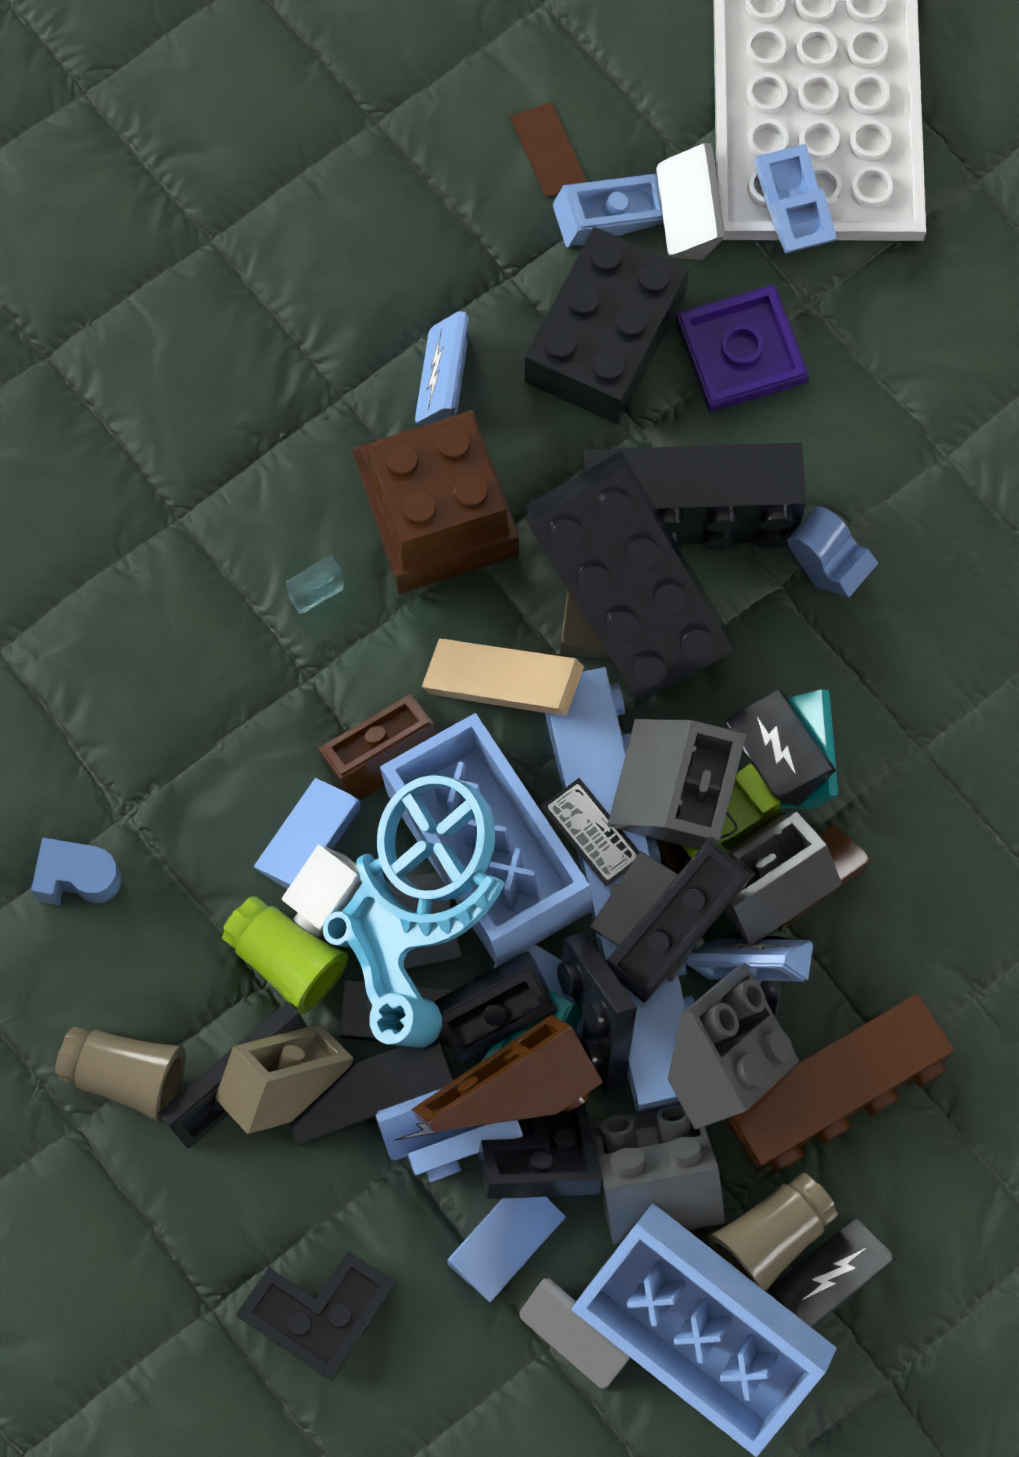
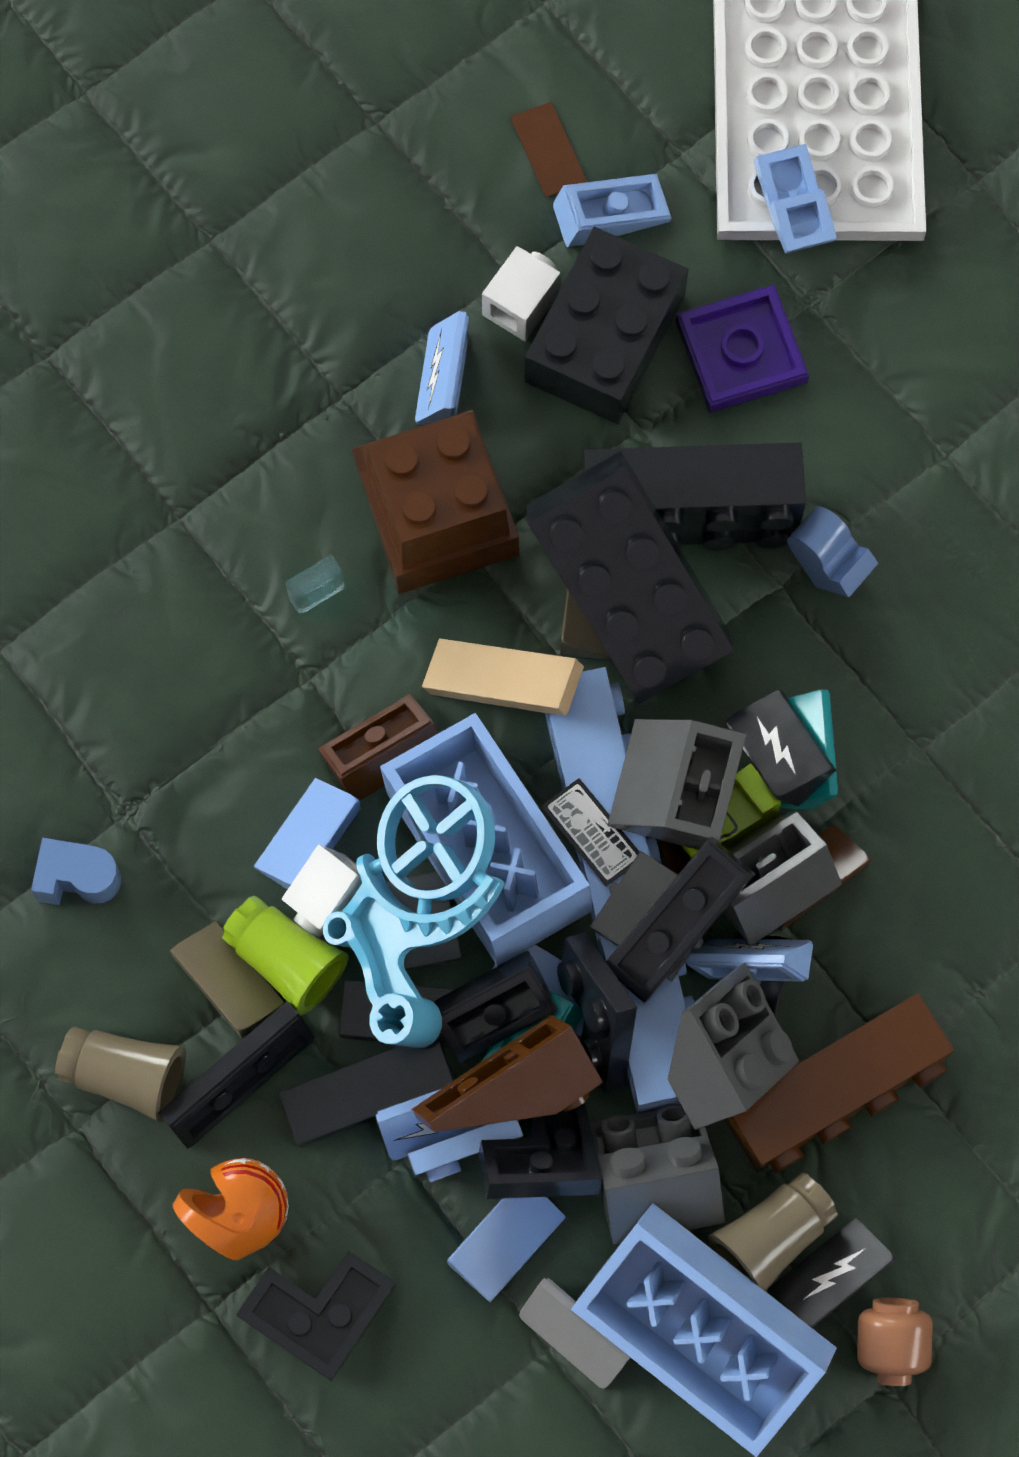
(226, 979): none -> dark tan slope
(245, 1213): none -> orange helmet
(280, 1076): dark tan slope -> none
(521, 292): none -> white brick
(690, 203): slope -> none
(895, 1340): none -> nougat head

